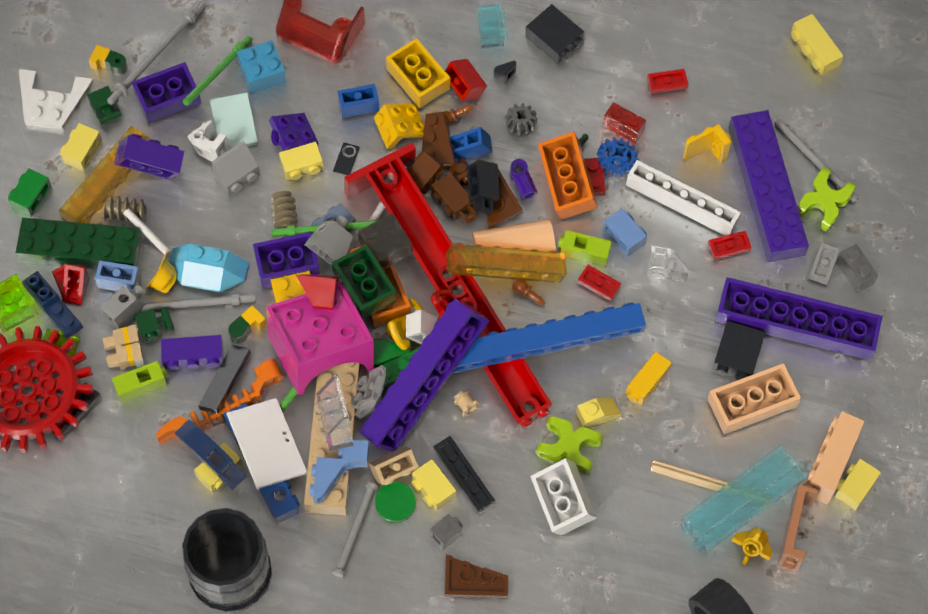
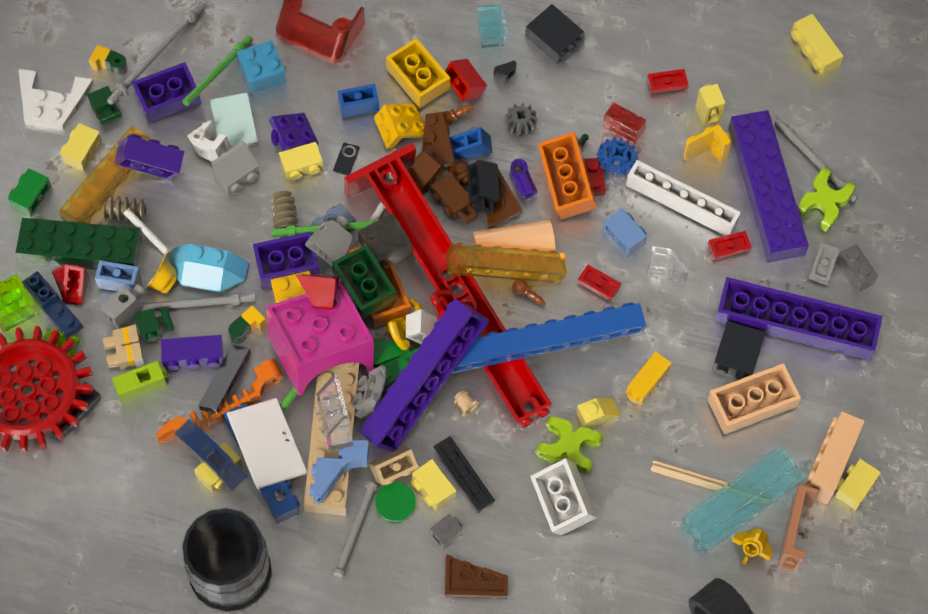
(585, 247): lime brick -> none
(710, 104): none -> light yellow brick

